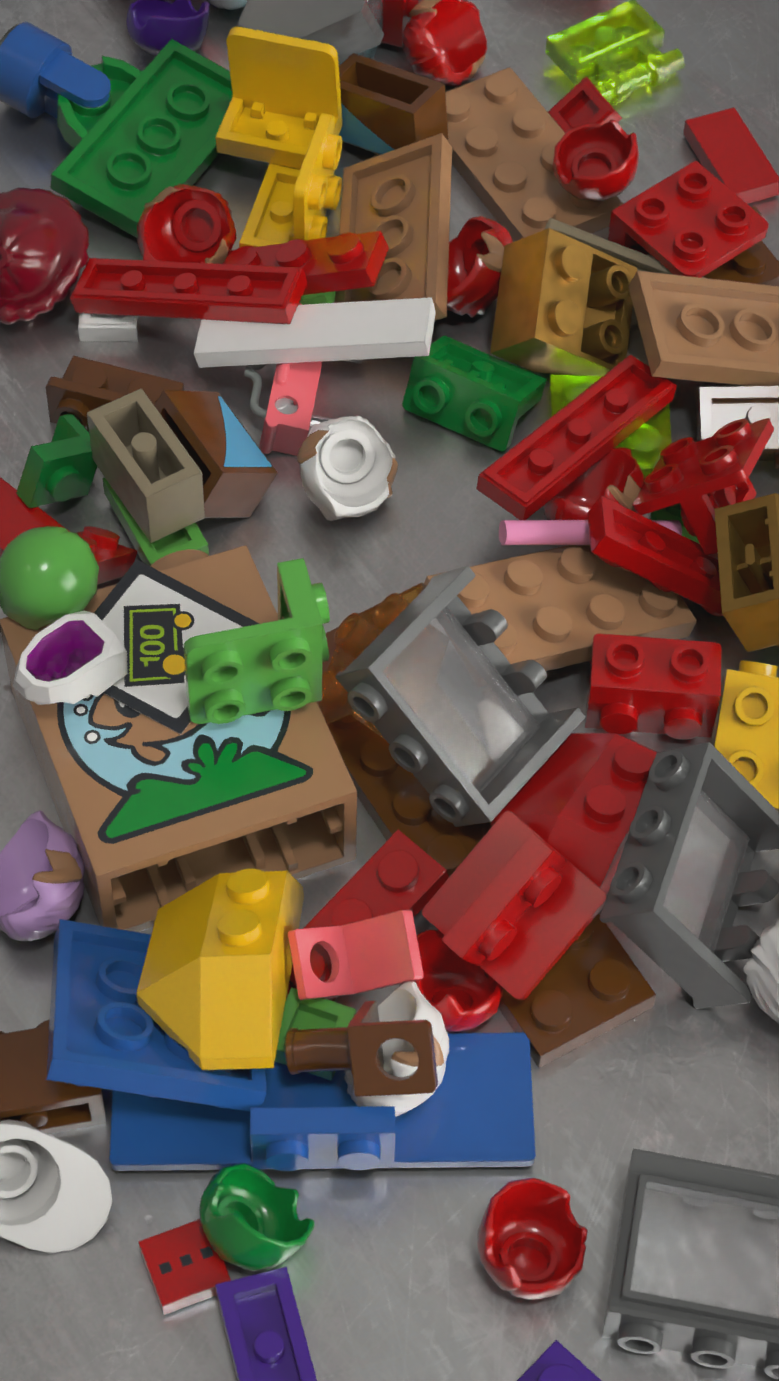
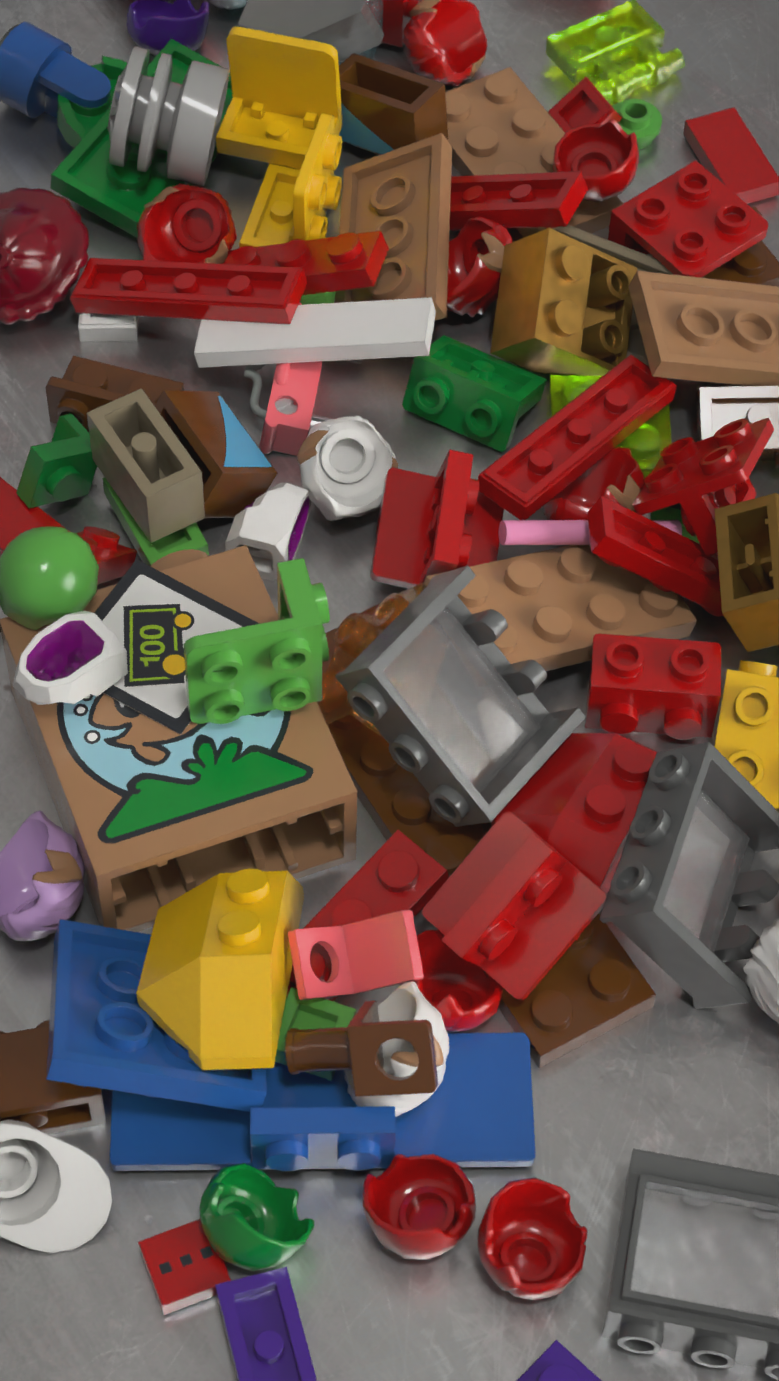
(167, 115): none -> light grey wheel
(272, 527): none -> white rock
(419, 1205): none -> red hair
(433, 523): none -> red bracket
(517, 199): none -> red plate
(641, 119): none -> bright green plate

